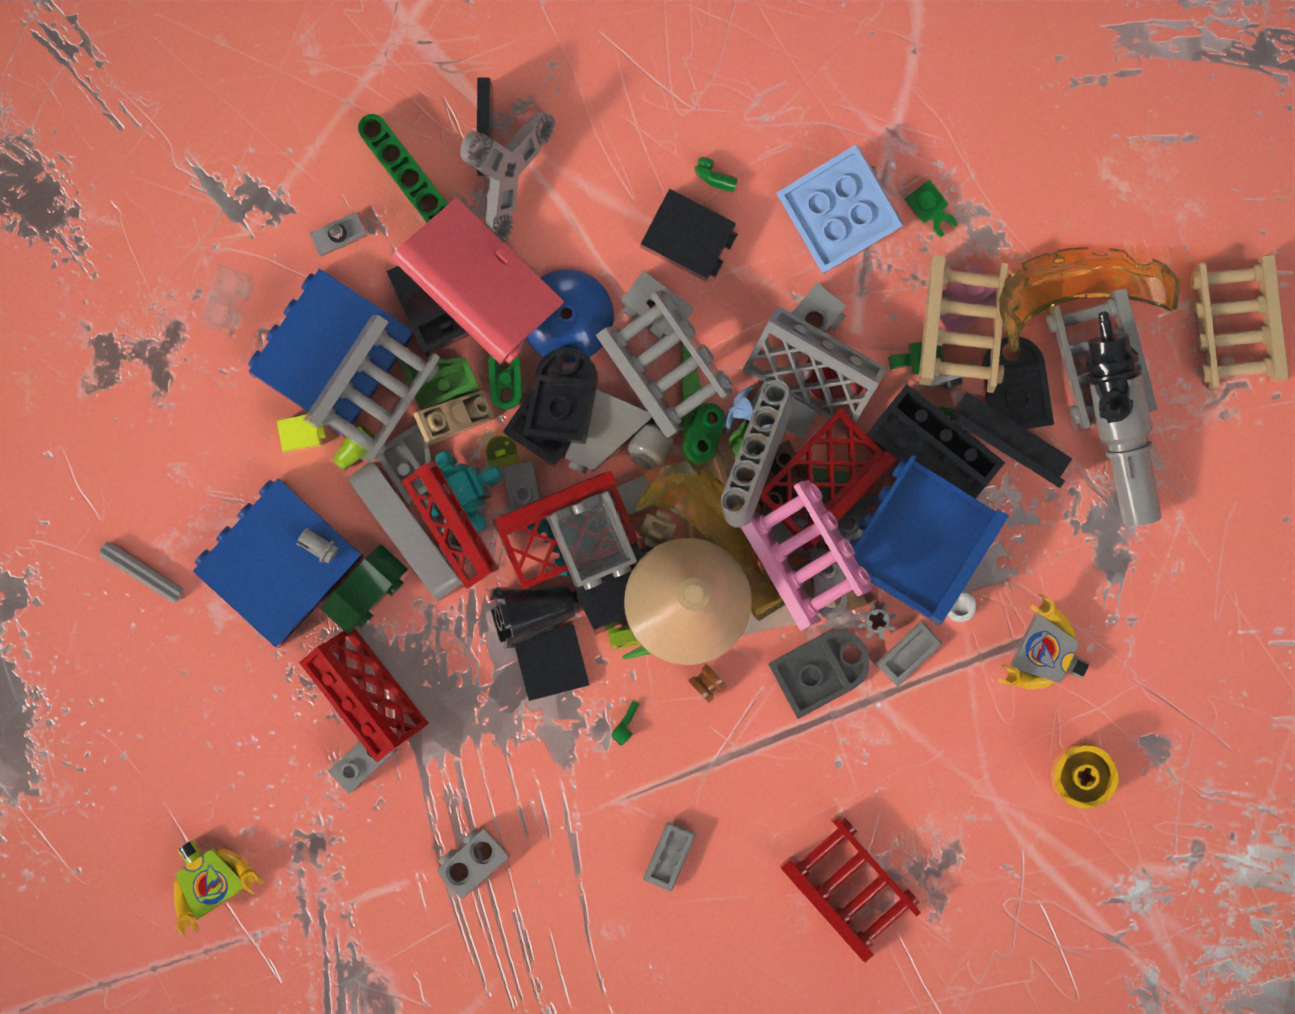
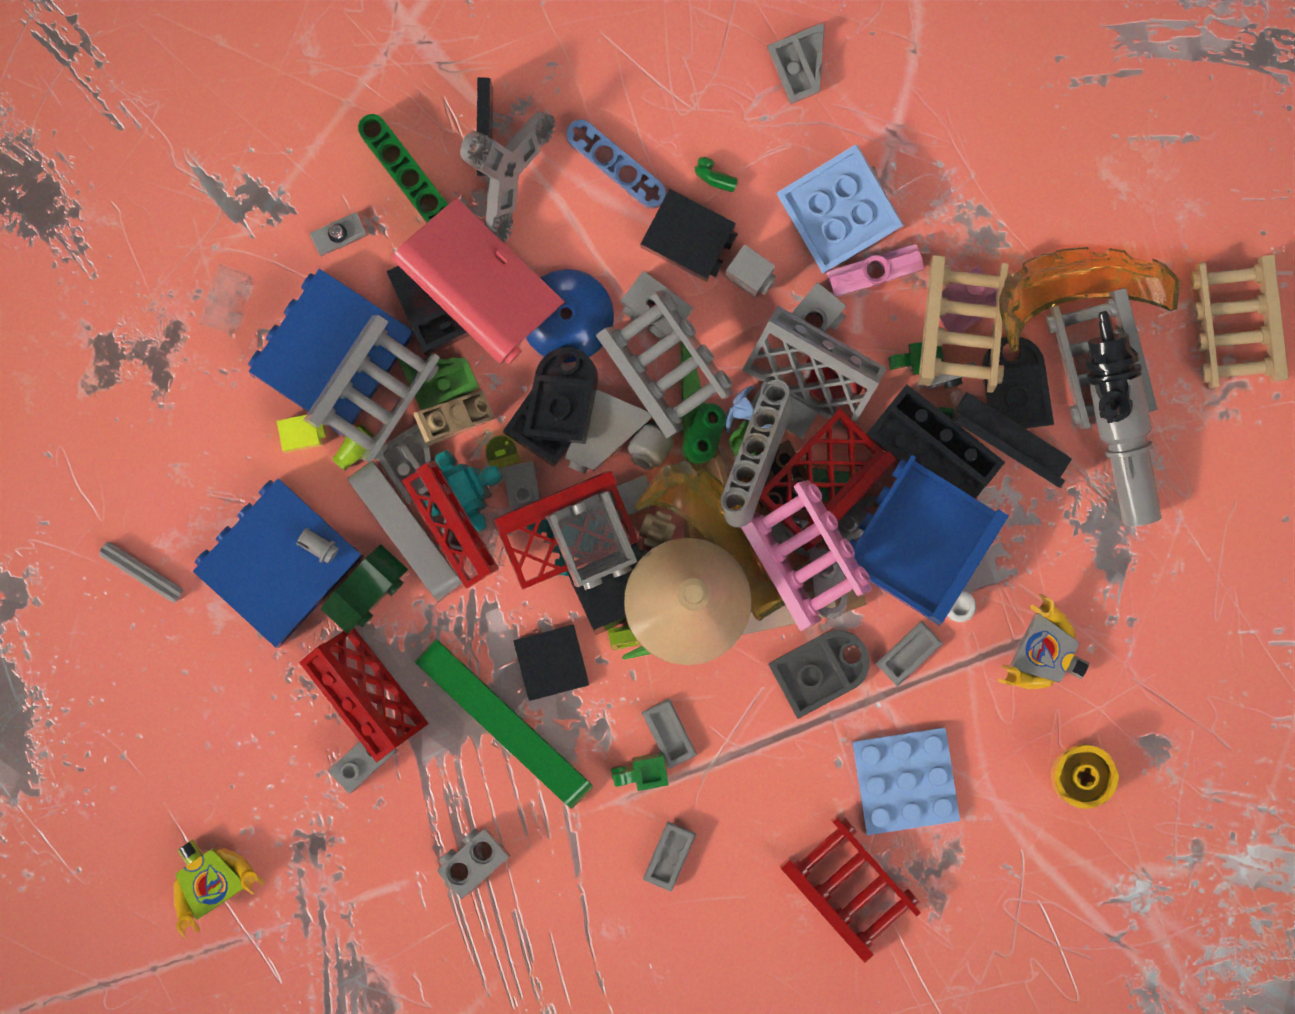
(504, 724): none -> green beam
(505, 379): green plate -> none
(530, 611): black cone -> none
(613, 167): none -> medium blue beam
(621, 733): green hand -> none
(647, 772): none -> green plate
(669, 733): none -> light grey tile
(707, 683): dark orange wheel -> none
(751, 272): none -> light grey brick
(799, 62): none -> light grey wing
(868, 623): light grey gear -> none
(894, 265): none -> bright pink piece
(906, 781): none -> light blue plate
(928, 204): green plate -> none

